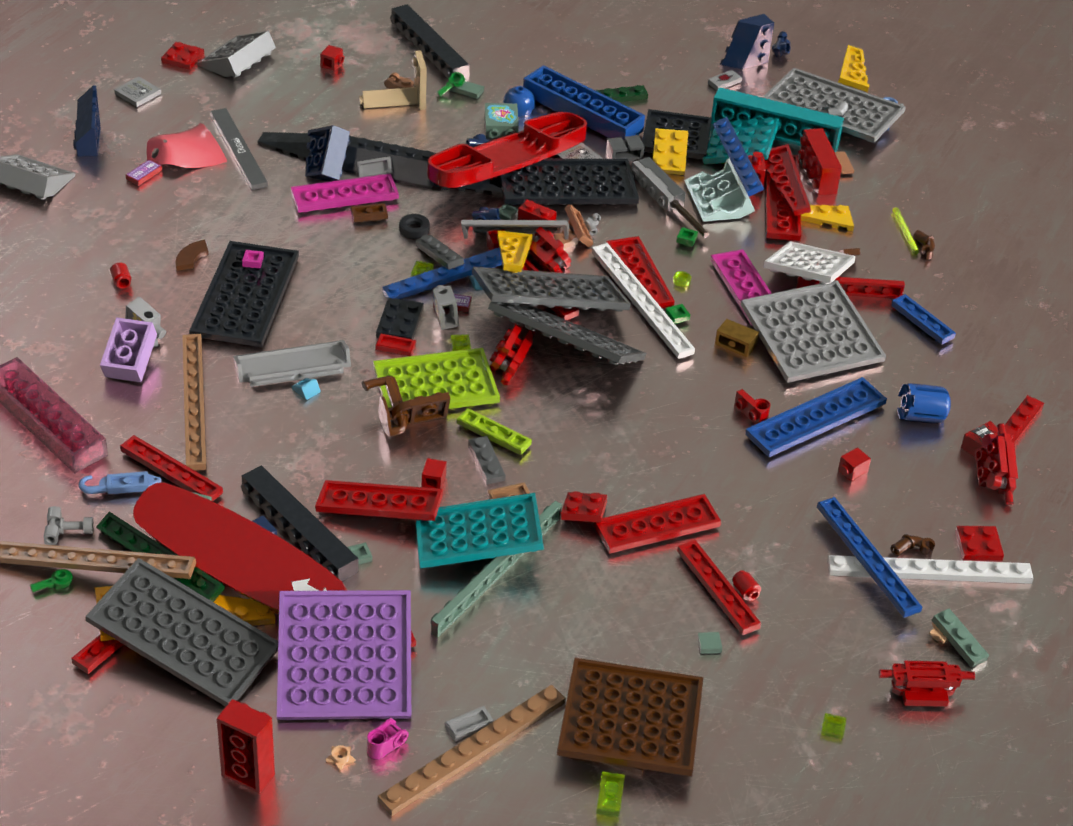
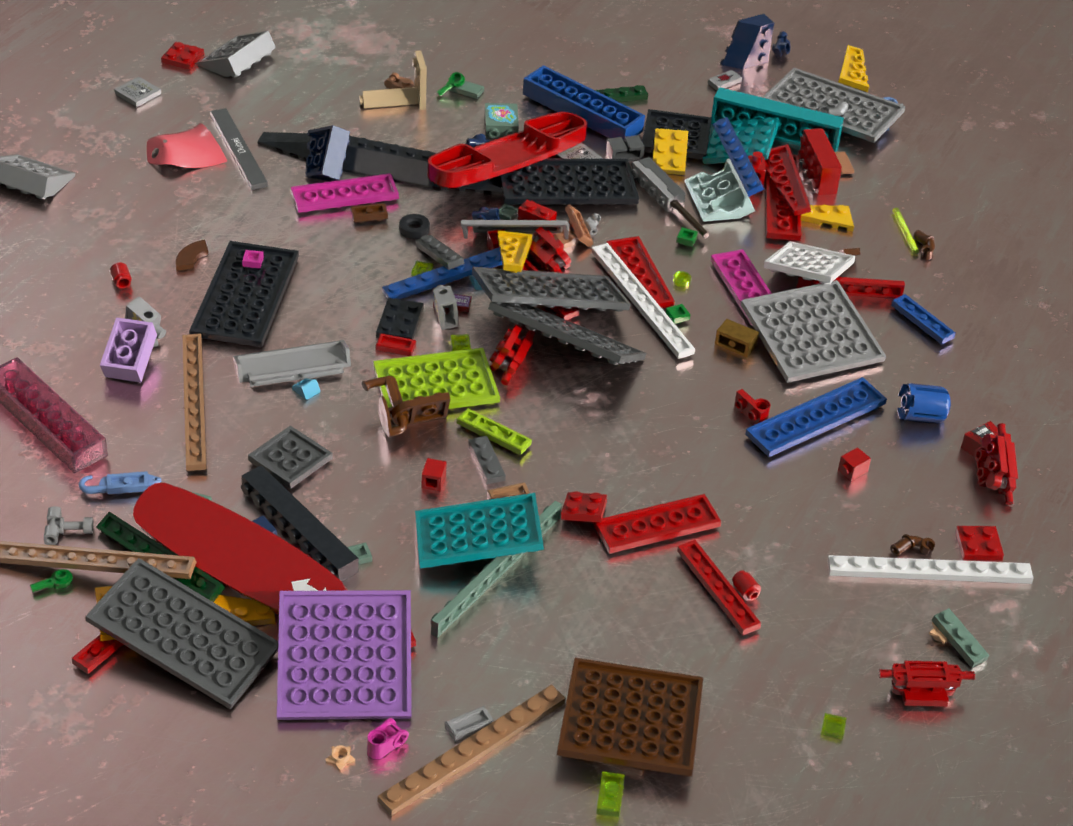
(87, 124): dark blue wedge -> none
(143, 172): tile -> none
(170, 468): red plate -> none
(246, 746): red brick -> none
(290, 456): none -> dark grey plate
(331, 58): red brick -> none
(375, 167): light grey tile -> none
(379, 500): red plate -> none
(428, 41): black brick -> none
(523, 98): blue cylinder -> none
(709, 642): sand green tile -> none
(869, 557): blue tile -> none
(1023, 417): red plate -> none

